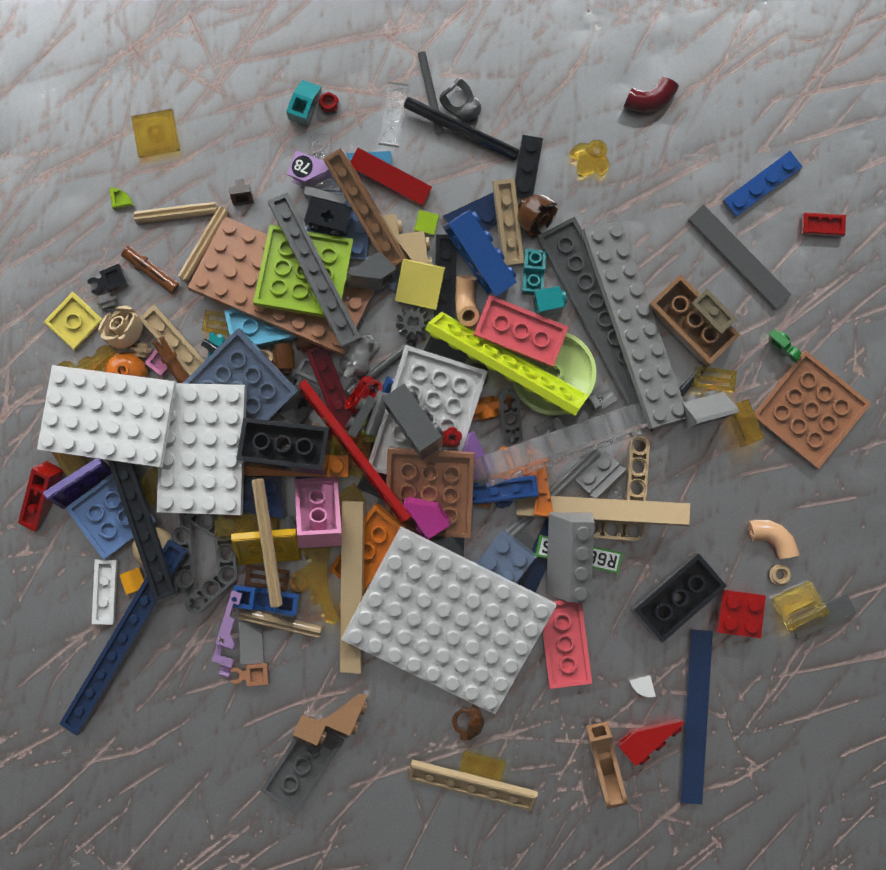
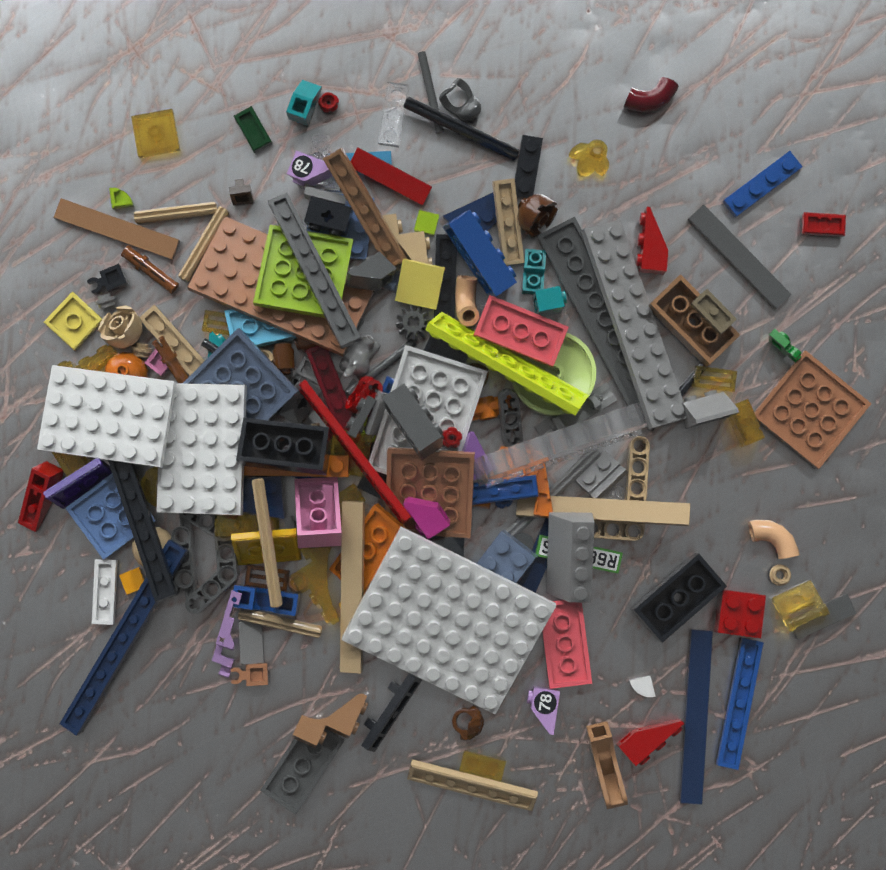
(116, 229): none -> medium nougat tile
(252, 129): none -> dark green tile
(392, 711): none -> black hinge
(544, 705): none -> lavender slope
(654, 252): none -> red slope
(739, 703): none -> blue plate

